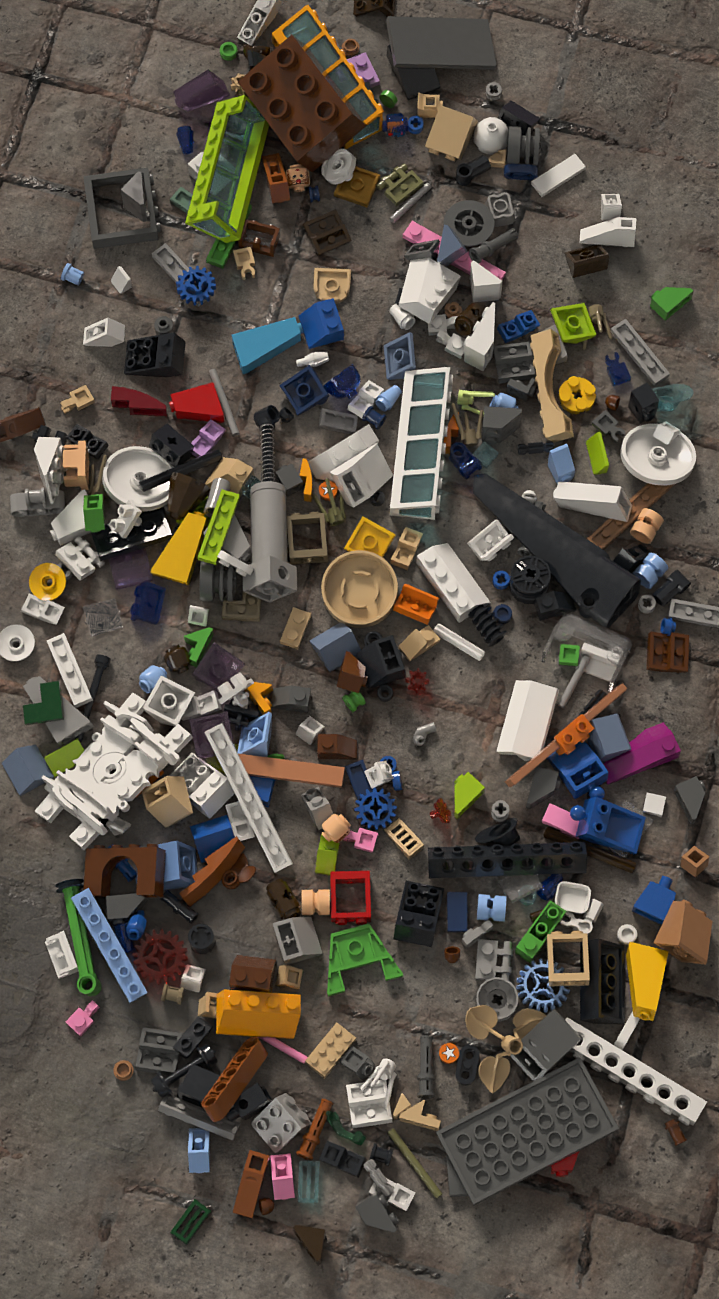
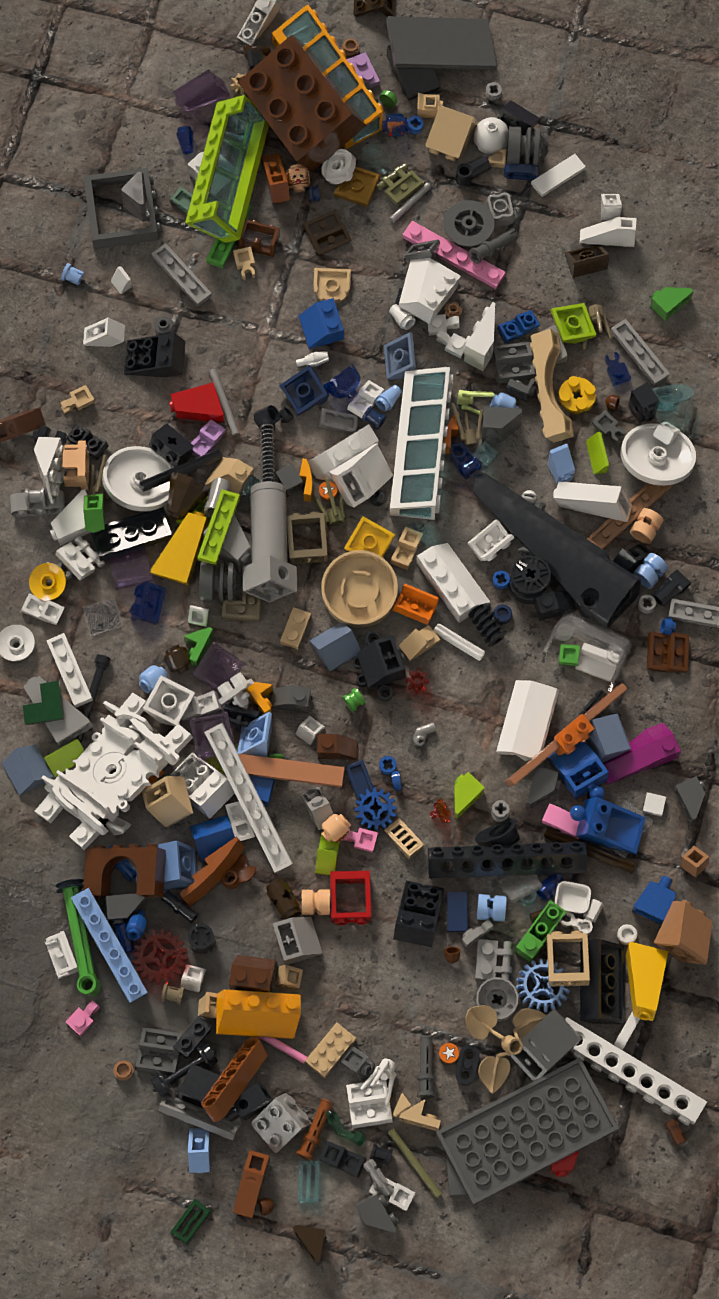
(127, 518): white hips -> none
(137, 402): dark red slope -> none
(189, 290): blue gear -> none
(227, 560): white plate -> none
(228, 51): bright green tile -> none
(265, 342): dark azure slope -> none
(282, 1176): bright pink slope -> none
(351, 674): reddish brown slope -> none
(356, 949): bright green wing -> none
(379, 774): white bracket -> none
(450, 247): sand blue slope -> none
(469, 318): dark brown piece -> none
(484, 284): white slope -> none
(536, 447): black axle -> none
(574, 681): light grey bar -> none

